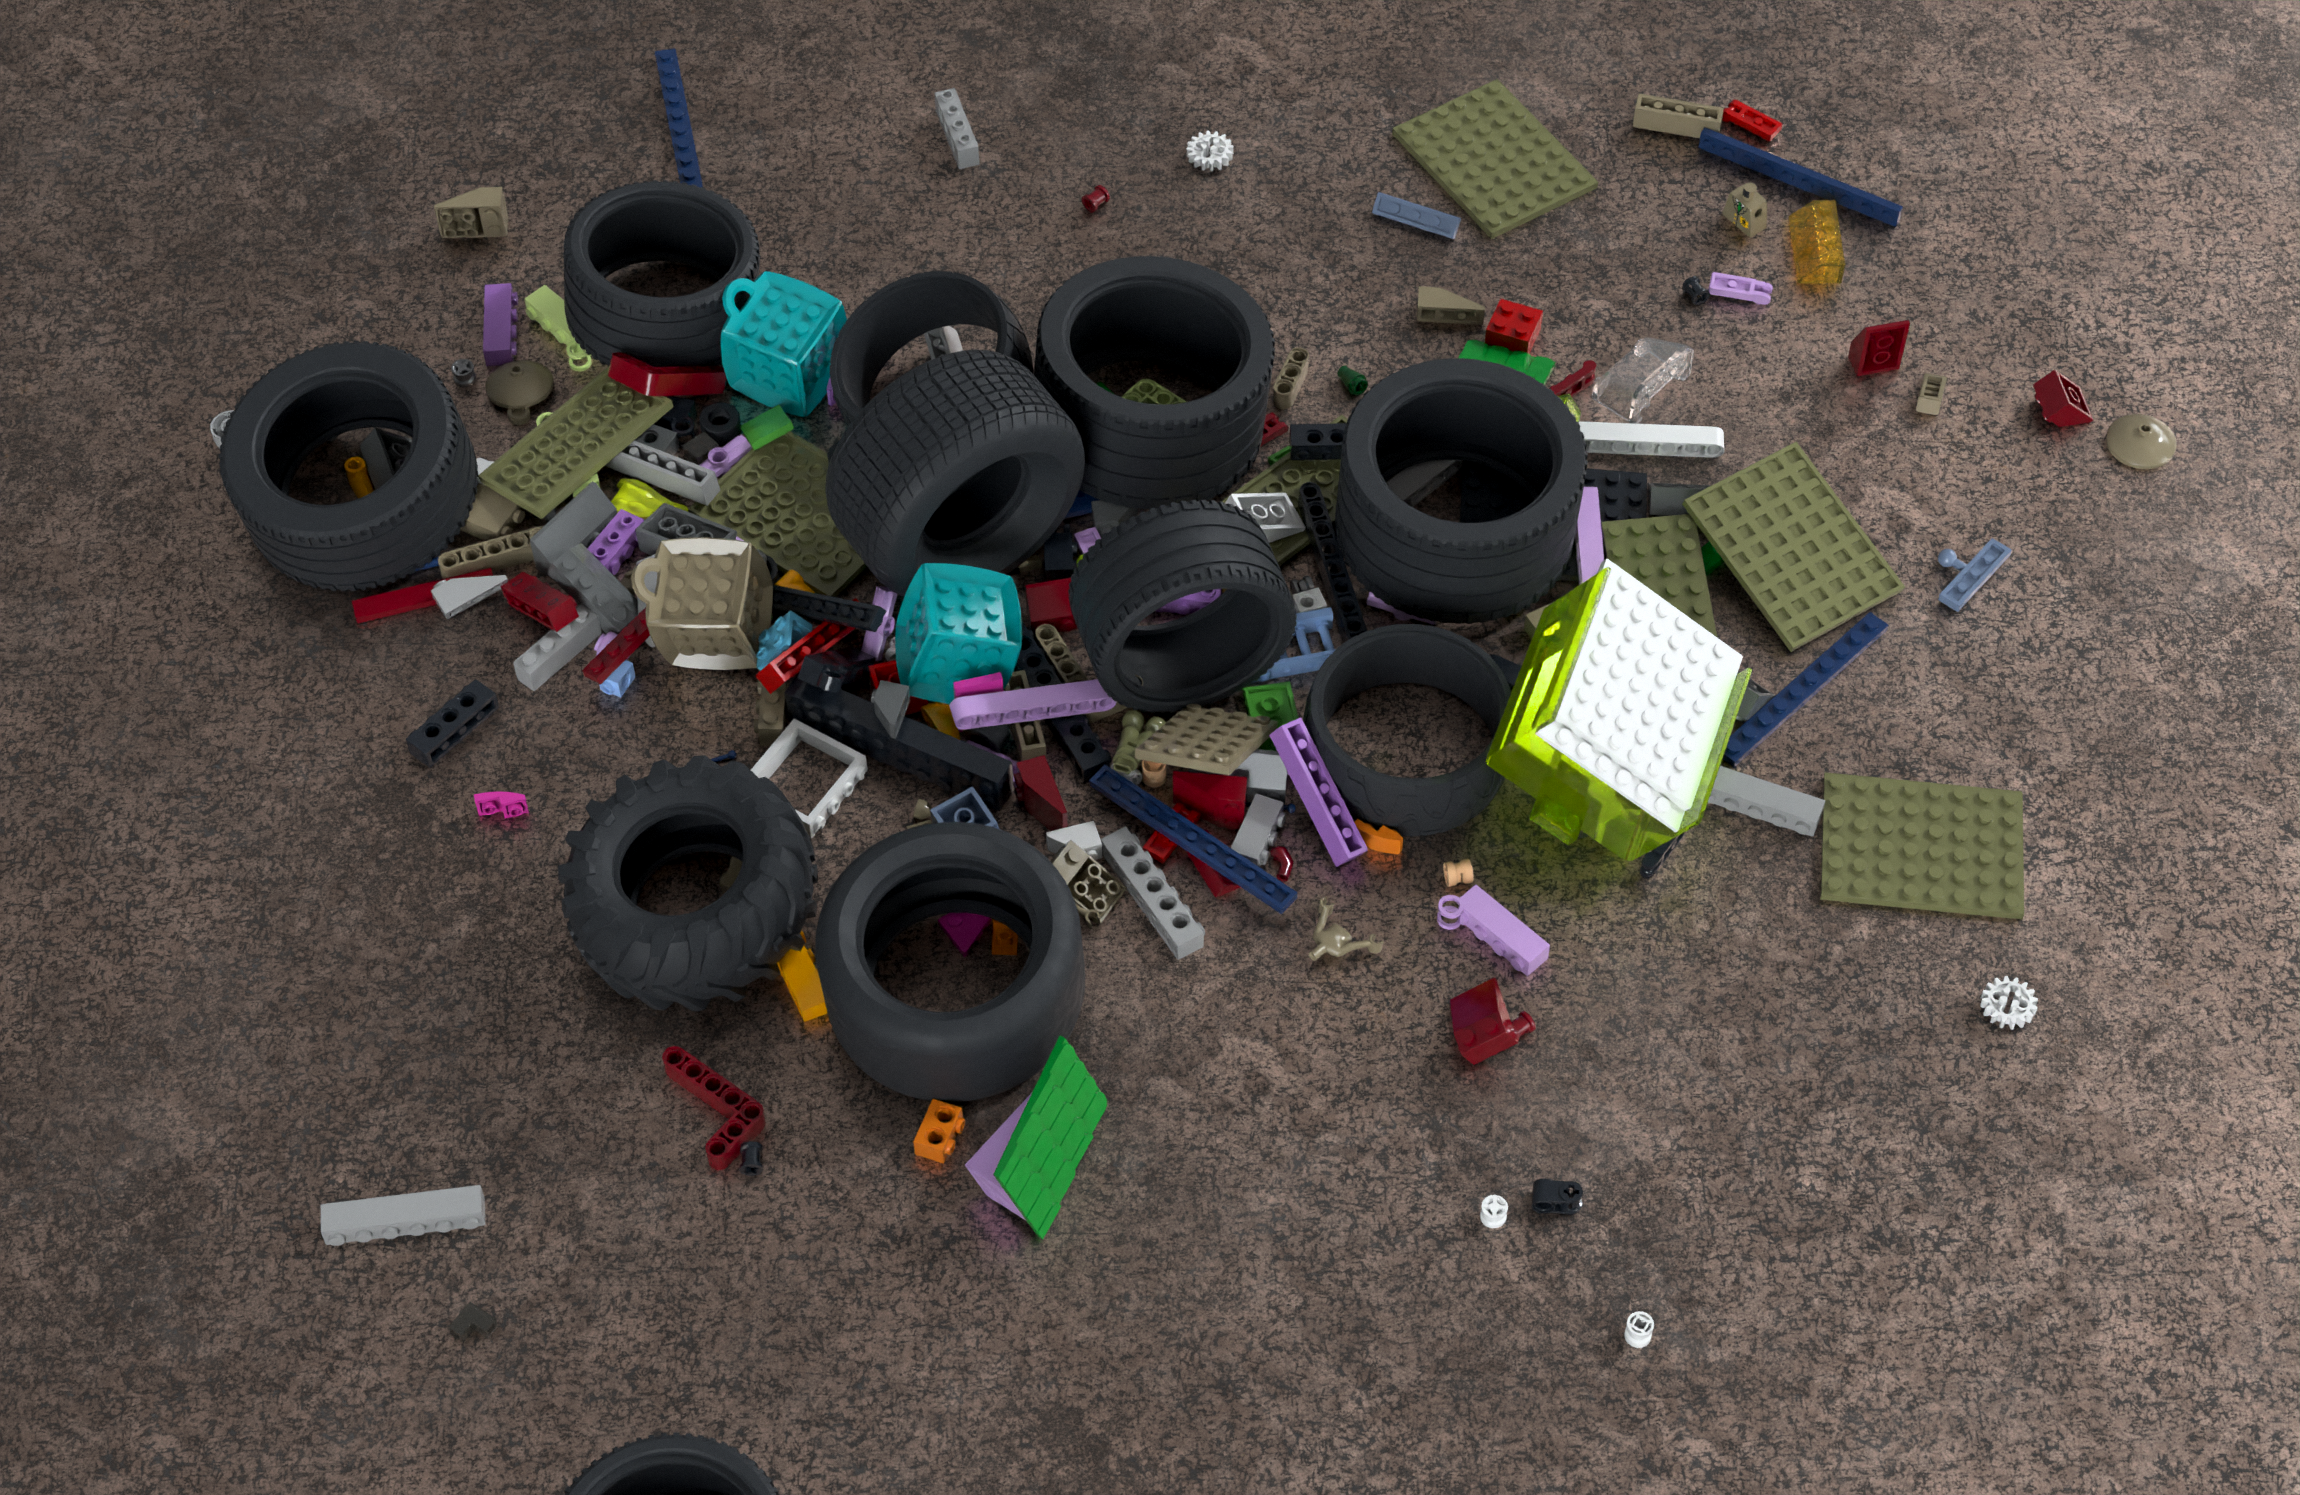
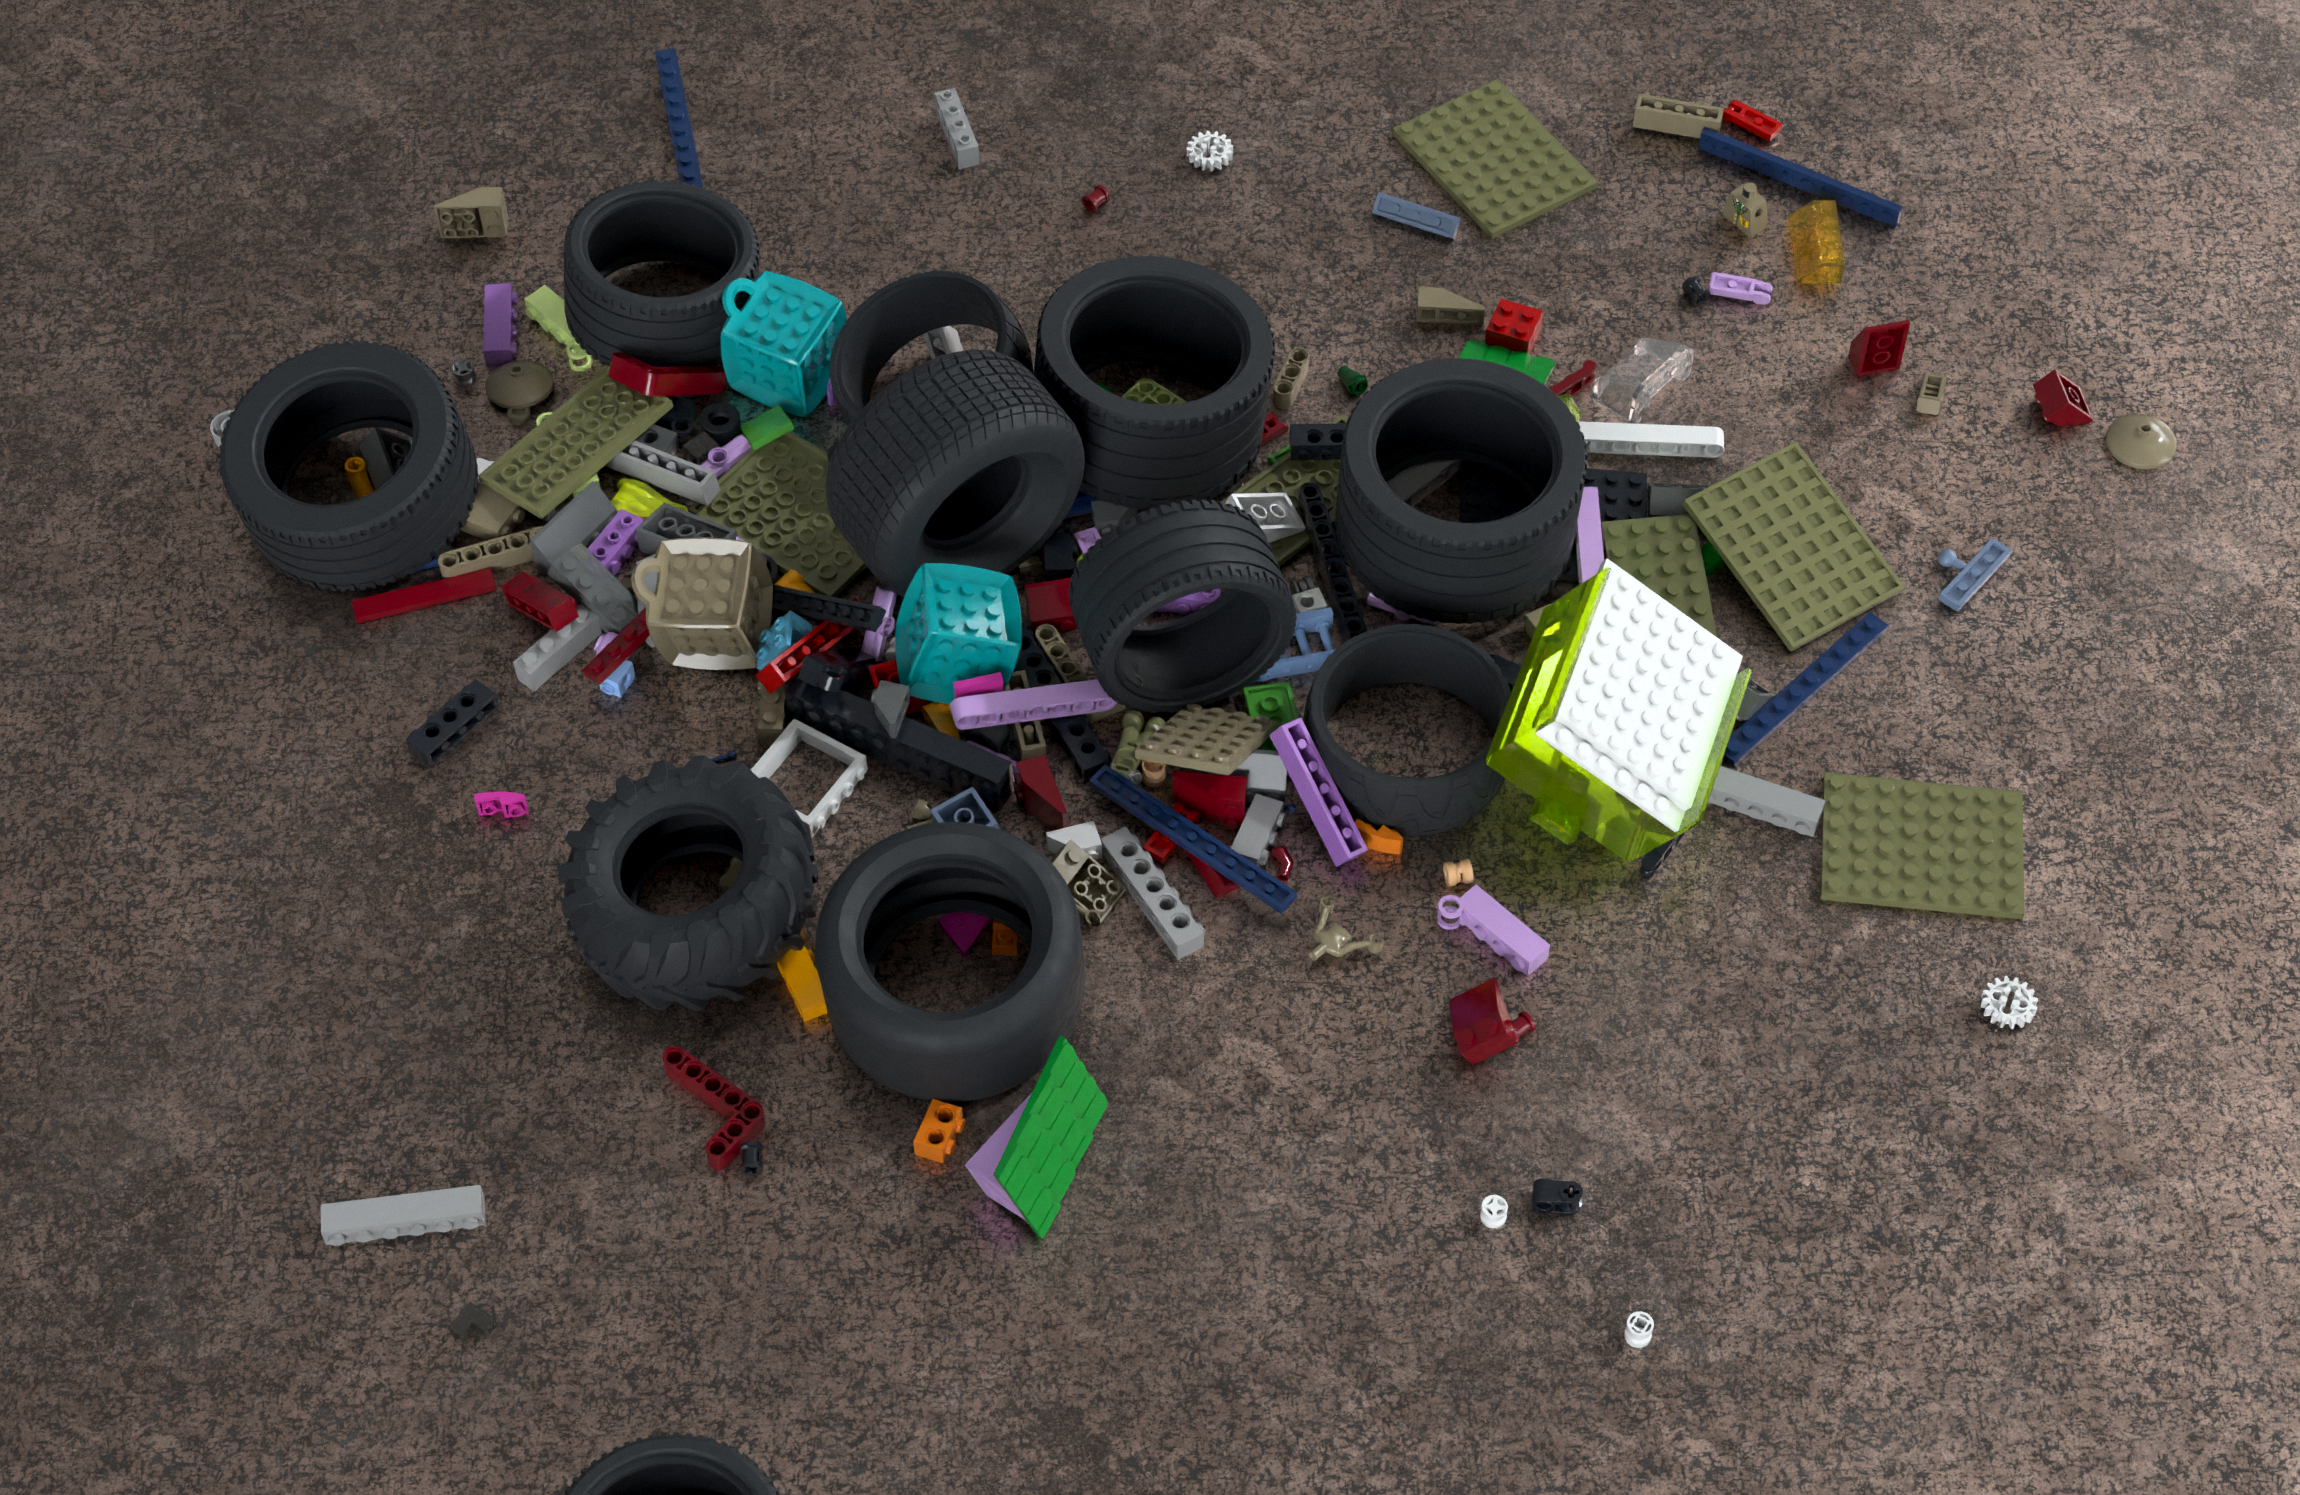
(461, 593): light grey slope -> none

